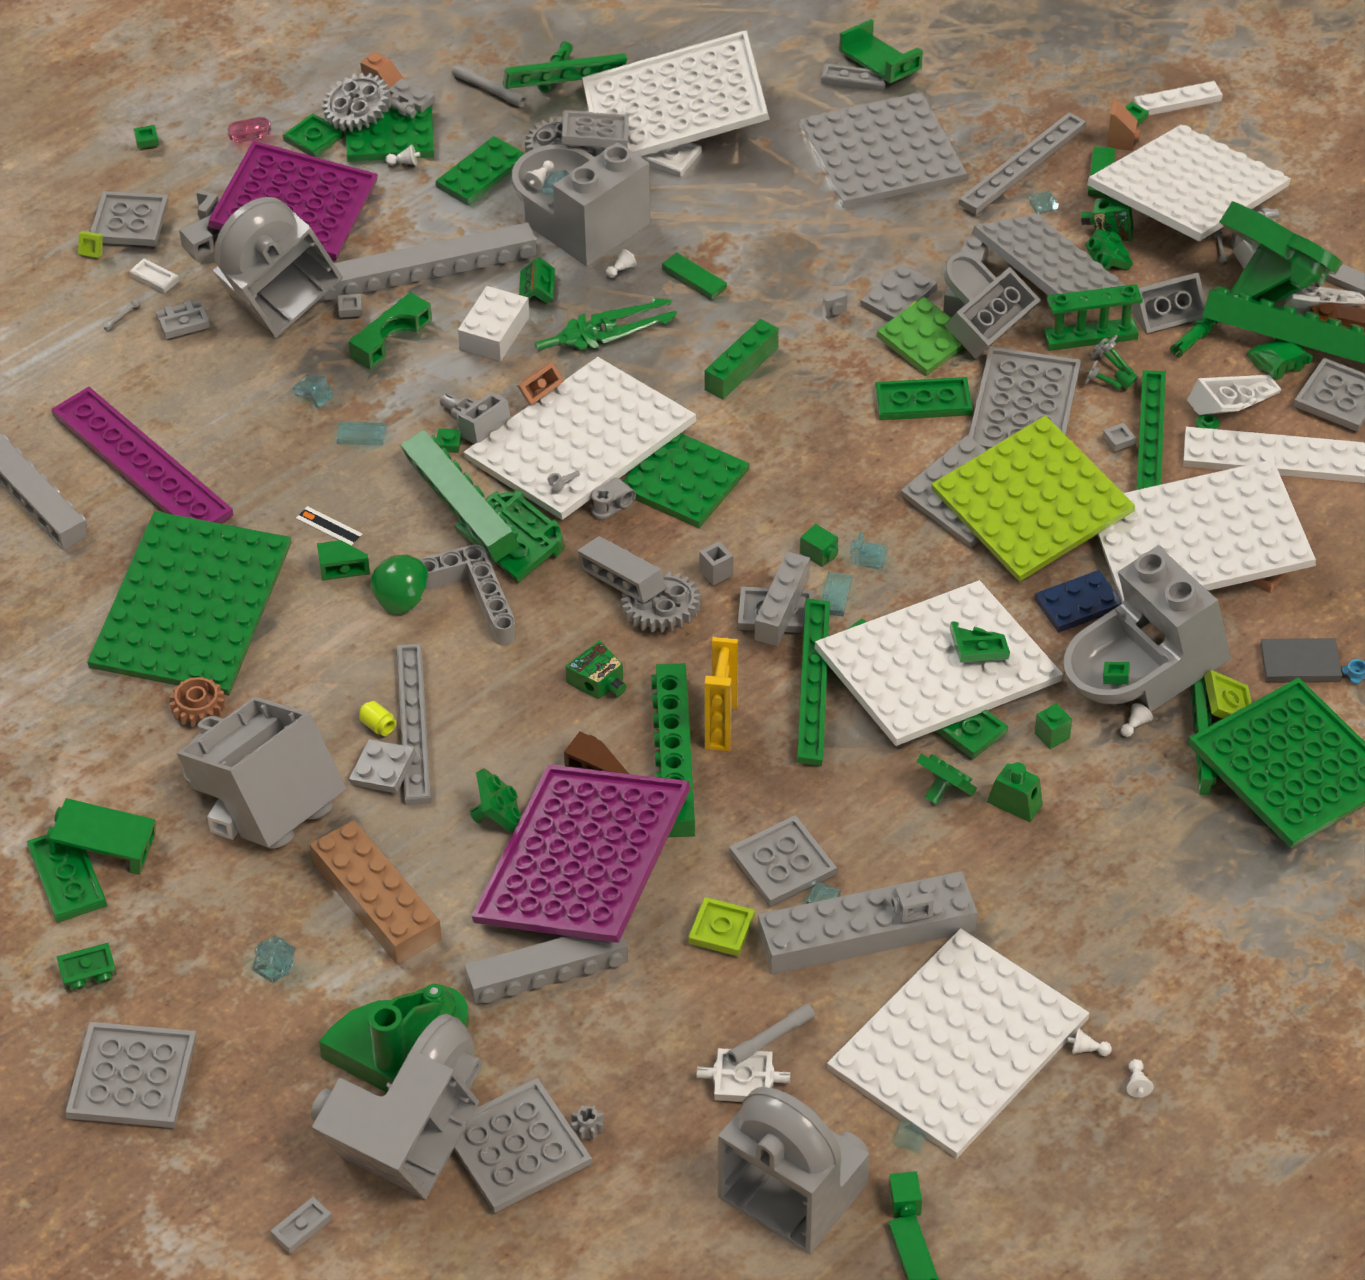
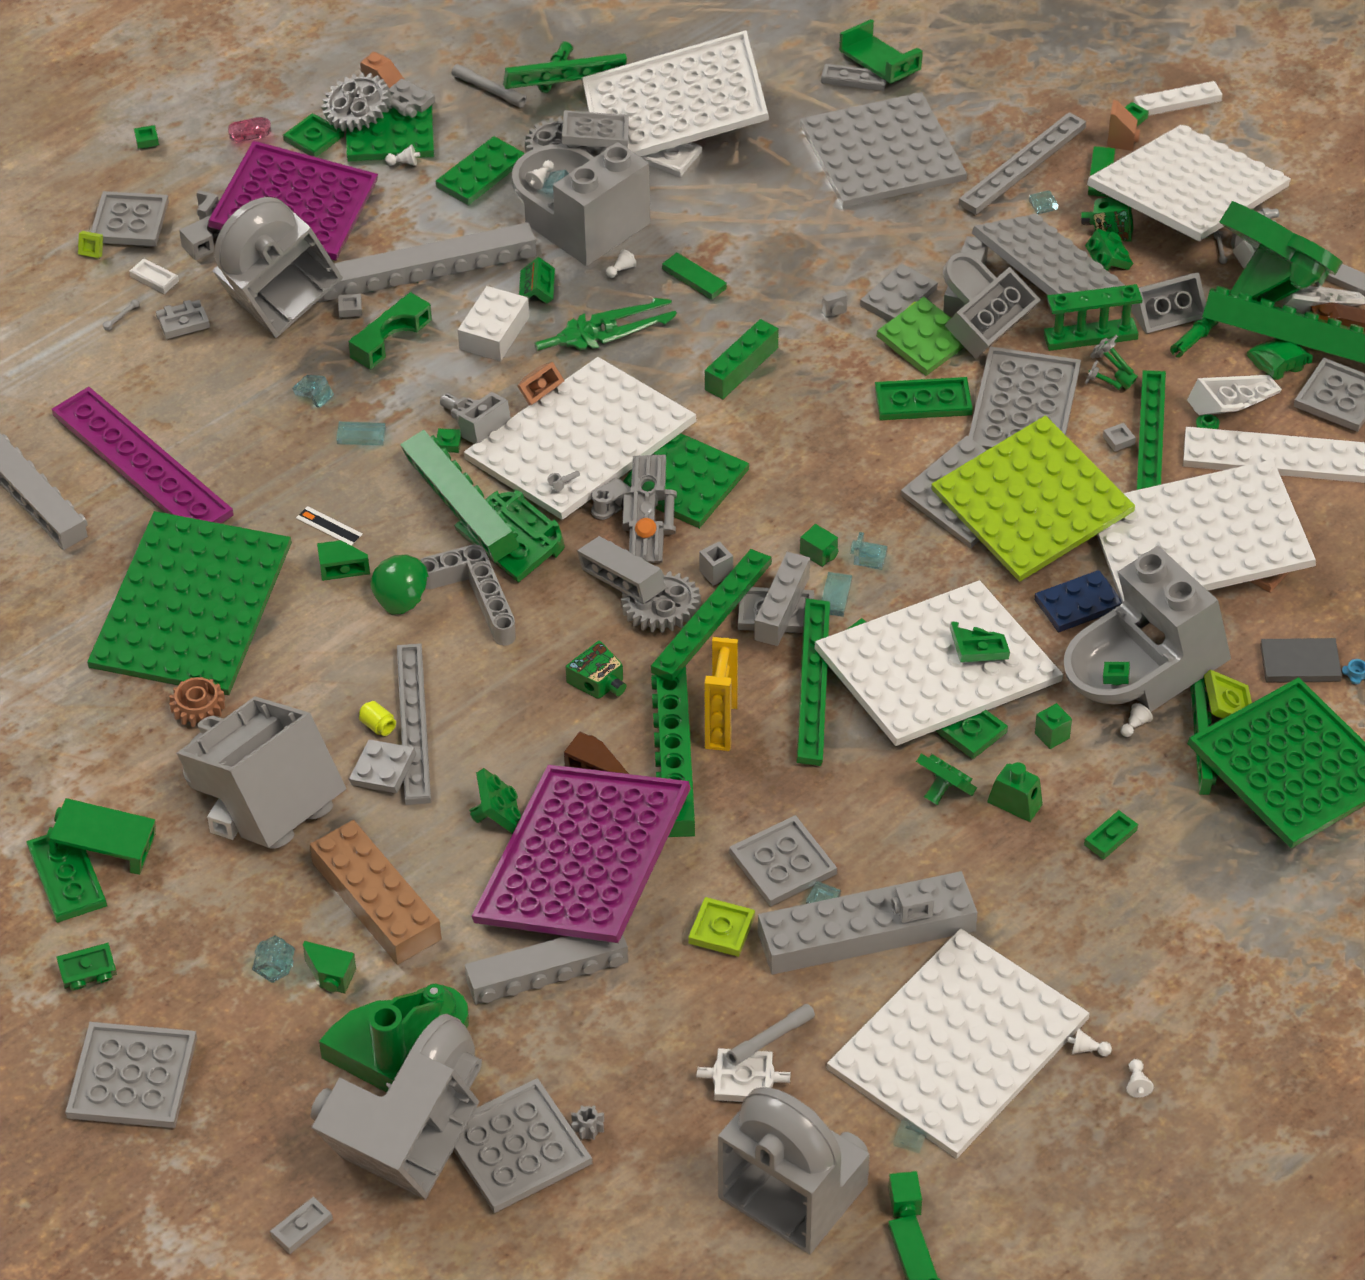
(330, 966): none -> green slope
(639, 508): none -> light grey piece
(711, 615): none -> green plate
(1111, 834): none -> green plate

